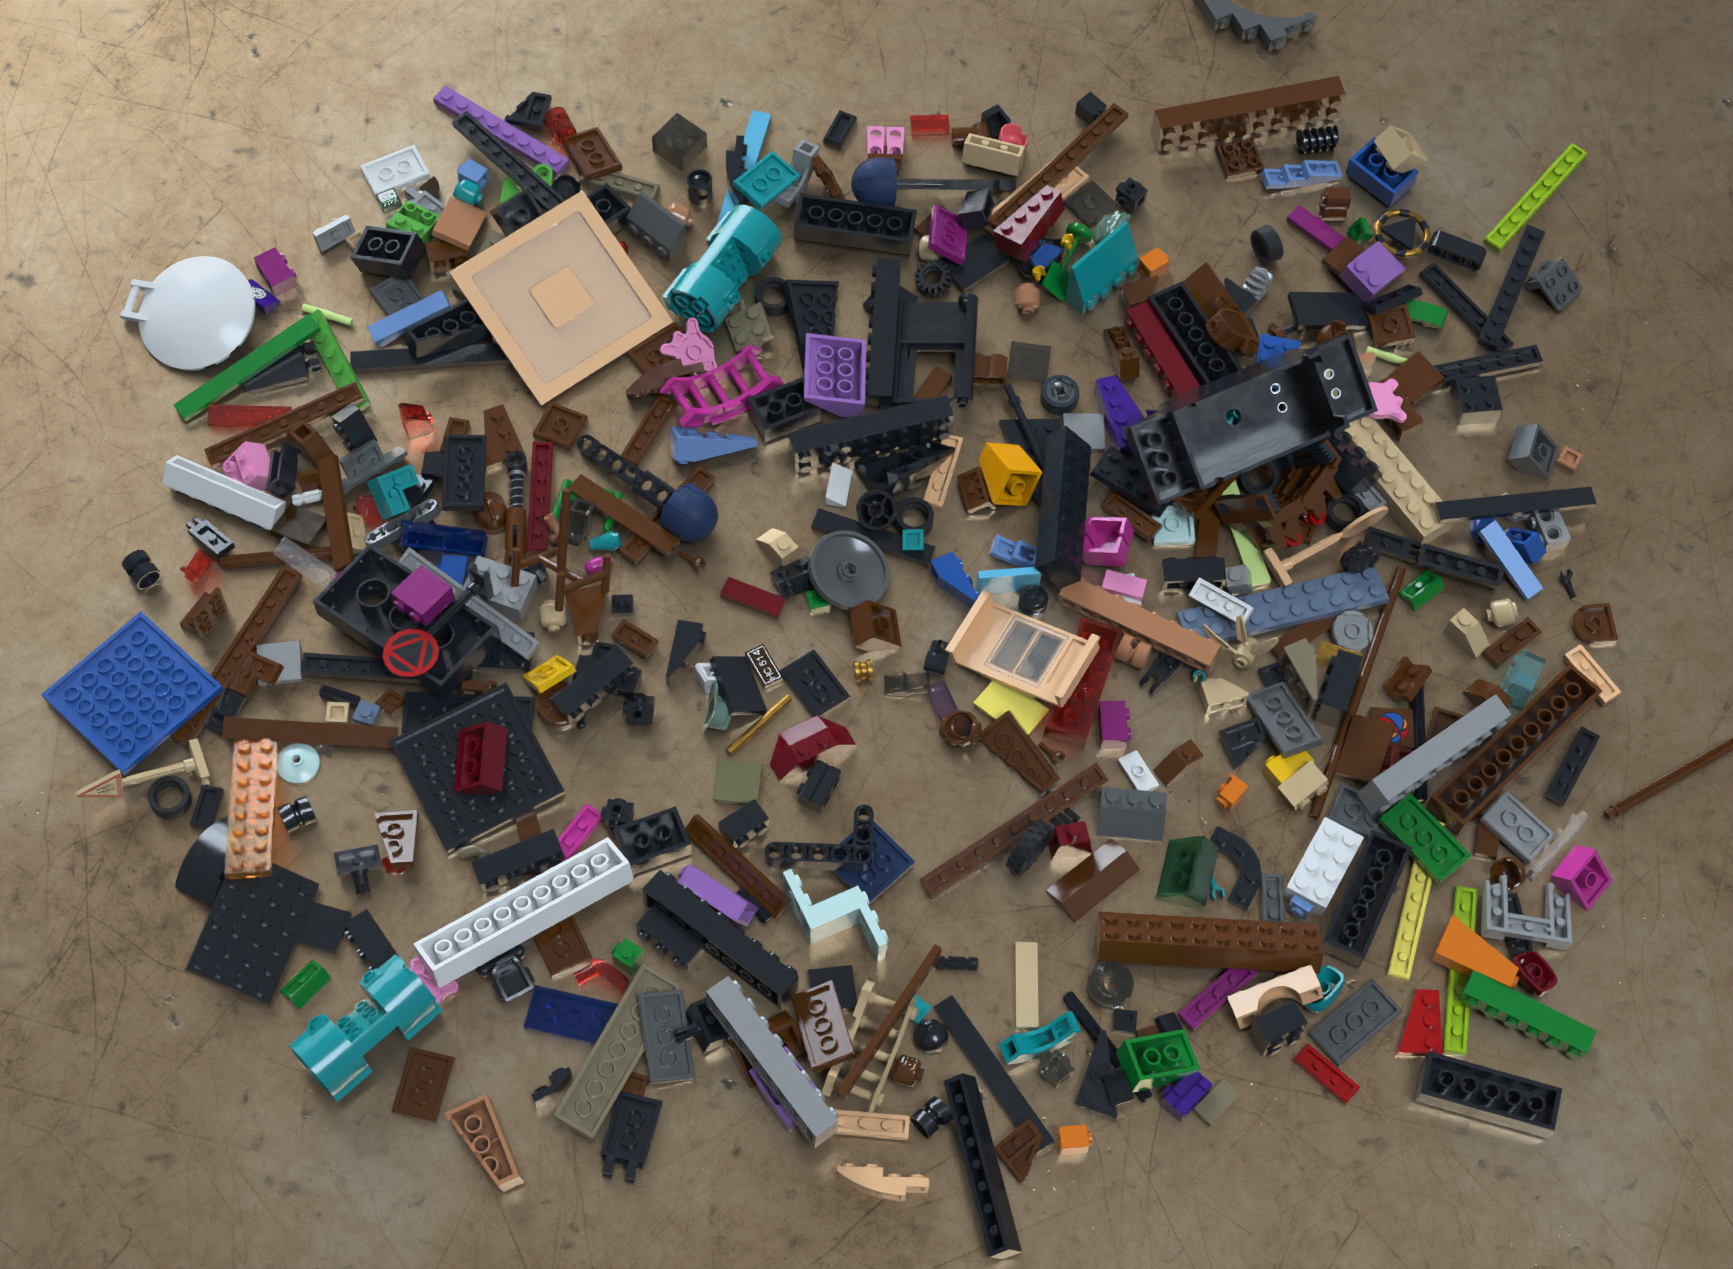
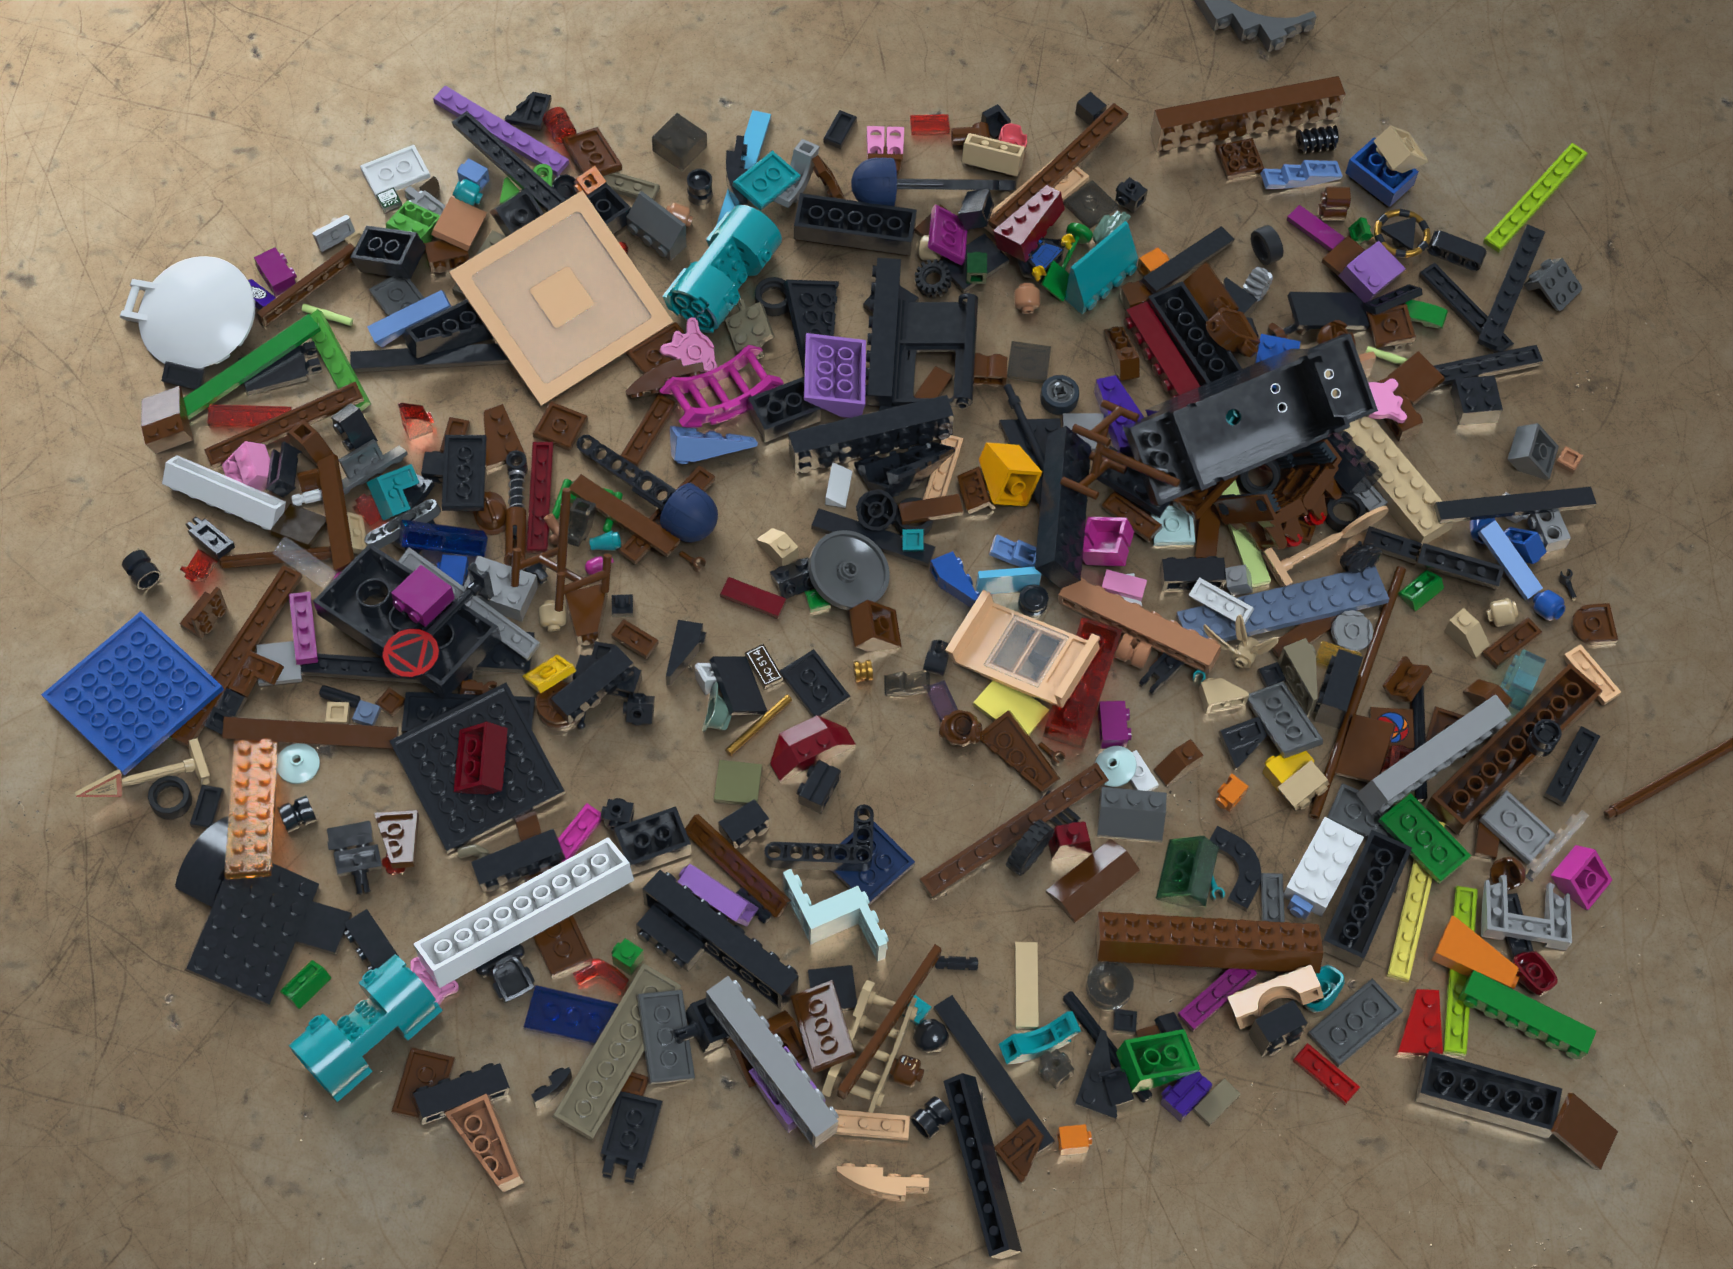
(165, 420): none -> reddish brown slope
(183, 375): none -> black tile
(303, 628): none -> magenta plate
(305, 286): none -> reddish brown tile
(350, 835): none -> black bracket
(448, 1094): none -> black brick
(592, 176): none -> orange brick
(930, 509): none -> reddish brown tile
(976, 268): none -> dark green brick
(1101, 464): none -> reddish brown piece
(1123, 770): none -> light aqua dish
(1187, 260): none -> black tile
(1544, 737): none -> black wheel
(1549, 605): none -> blue head
(1584, 1131): none -> reddish brown tile

